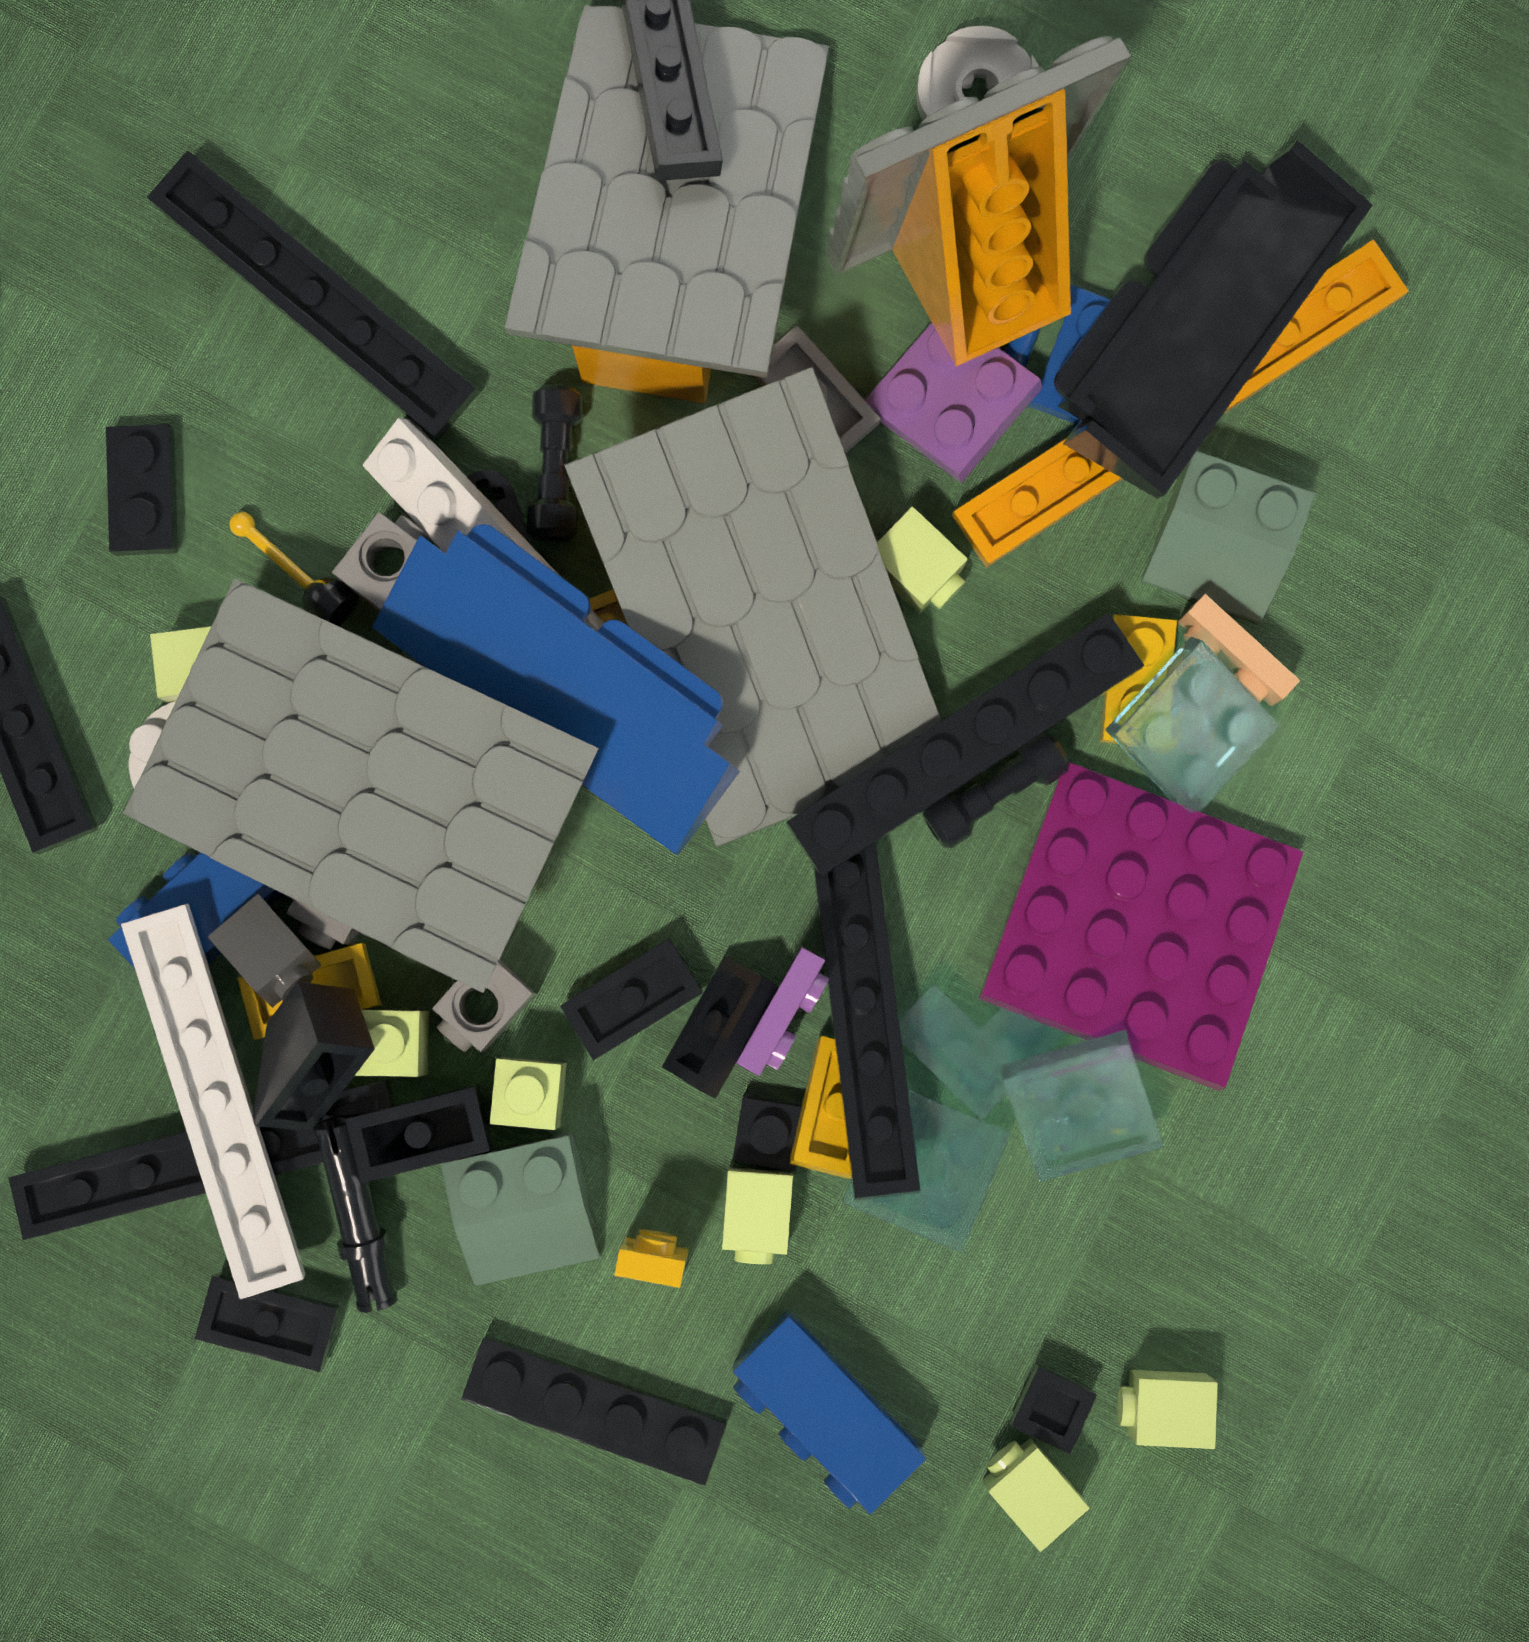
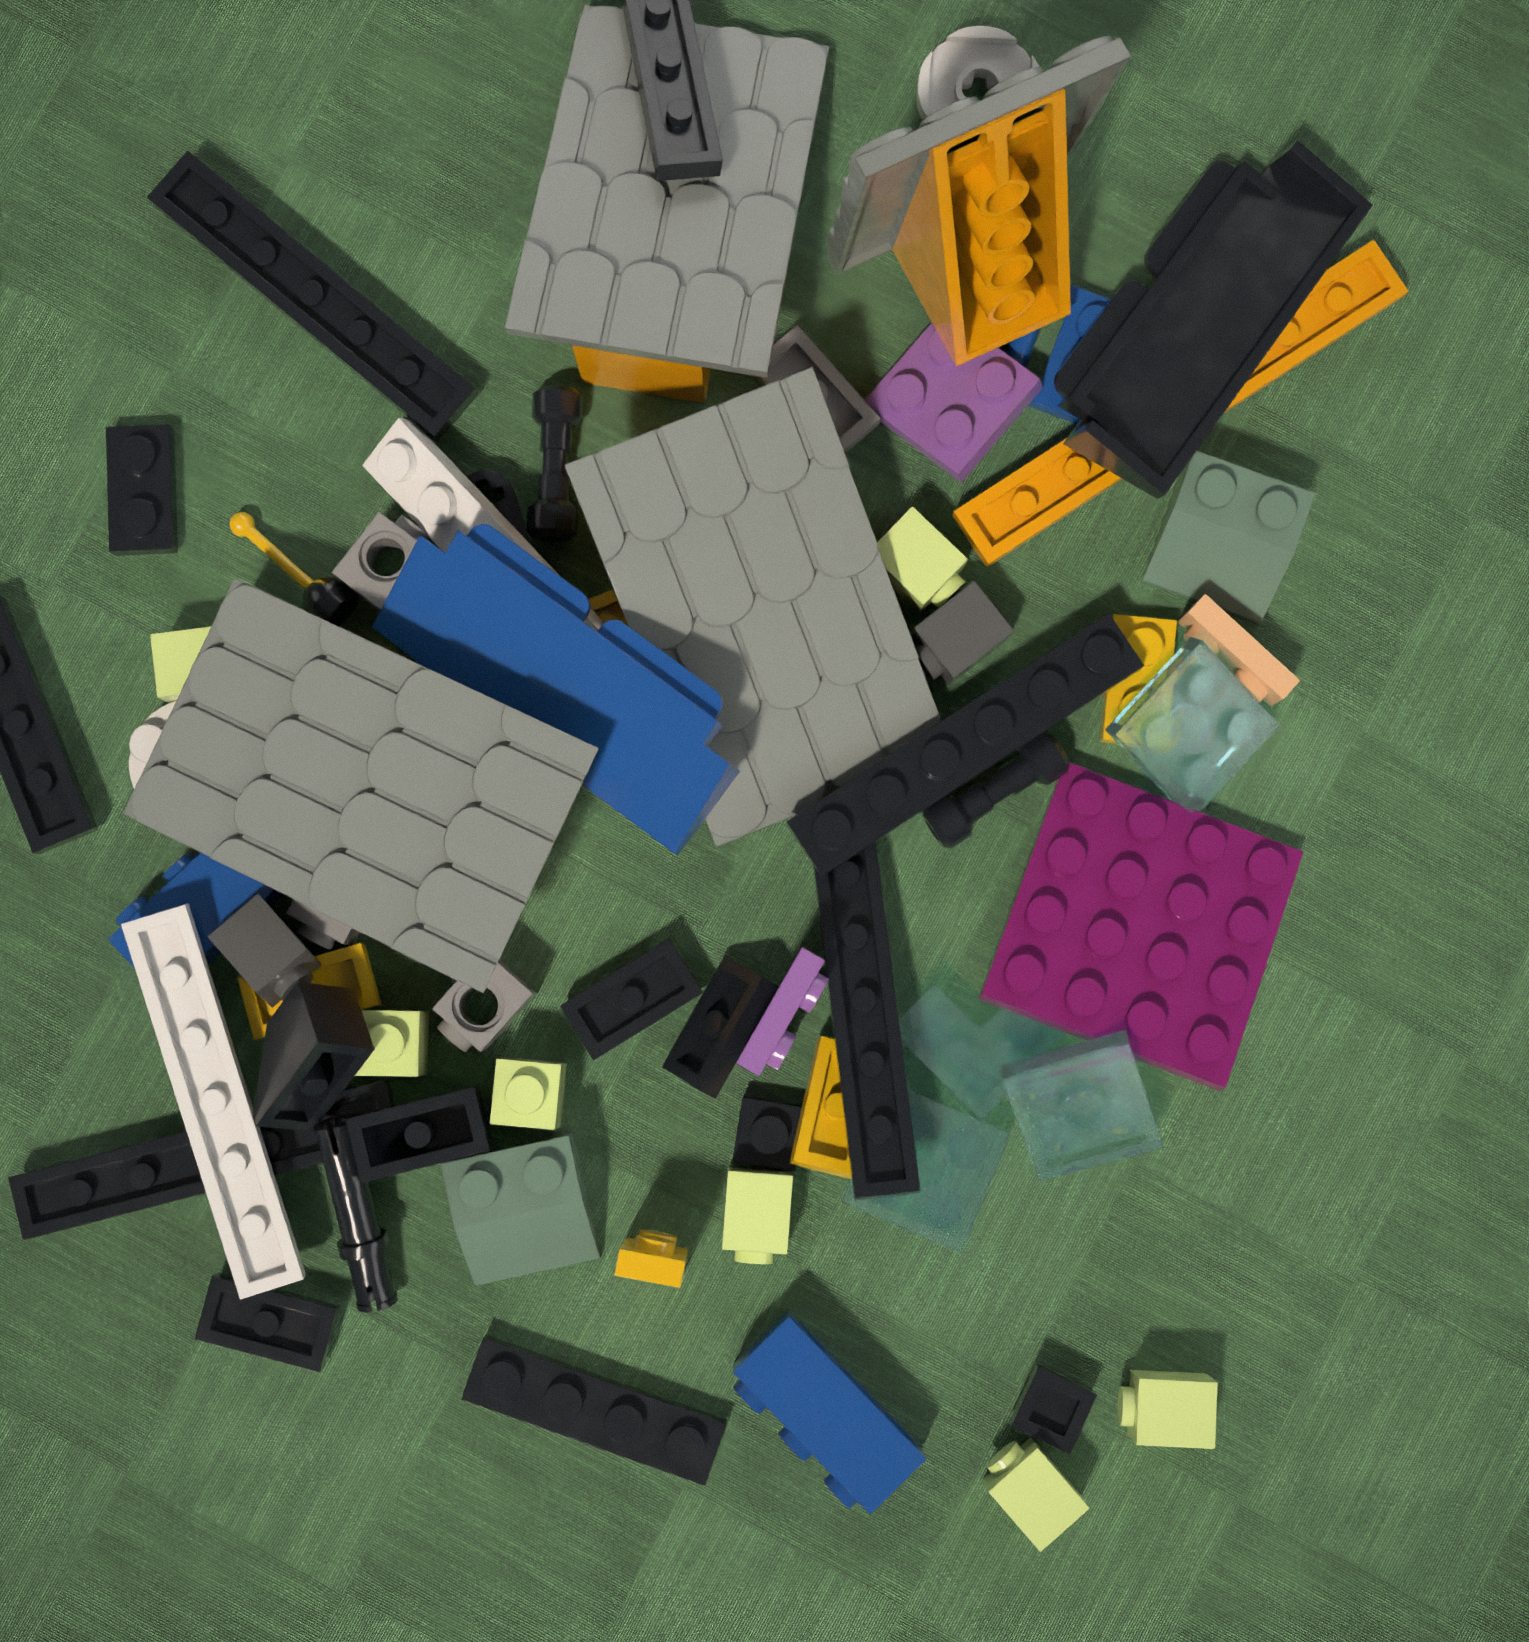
(960, 634): none -> dark grey brick

